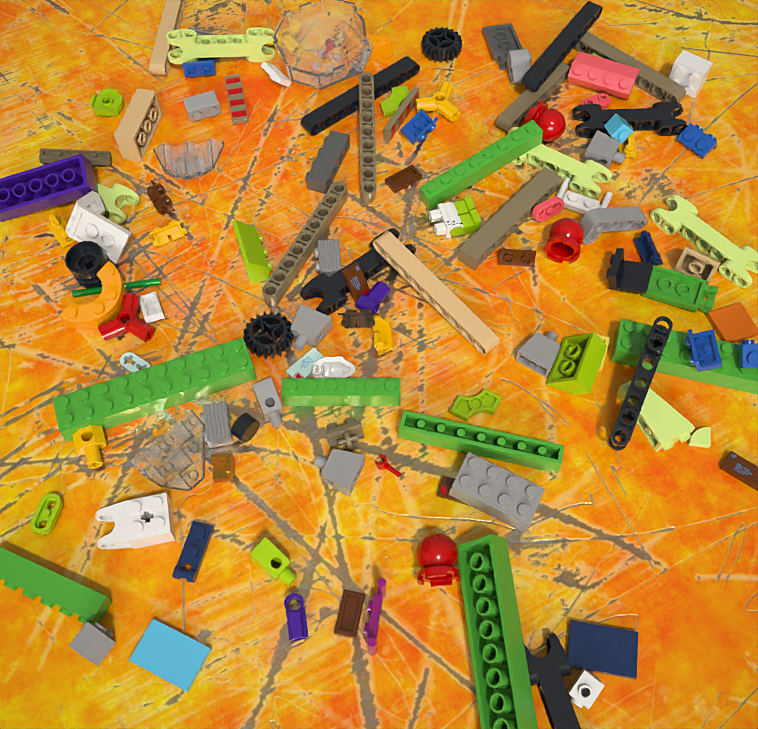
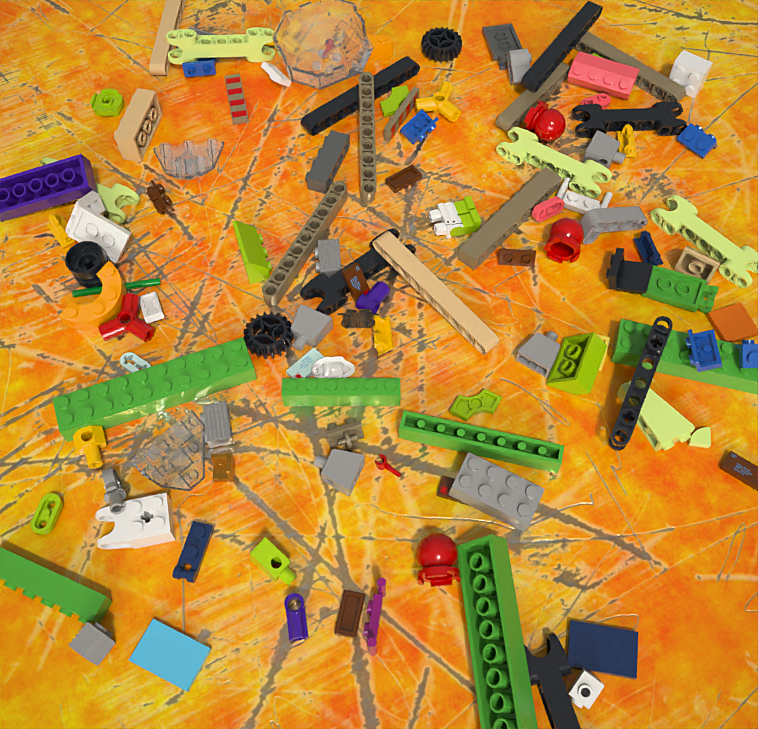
(54, 155): dark tan tile -> none
(115, 492): none -> light grey pin
(161, 235): yellow hinge -> none
(202, 106): light grey brick -> none
(245, 427): black piece -> none
(269, 402): light grey torso -> none
(481, 165): bright green brick -> none
(618, 128): medium azure brick -> none

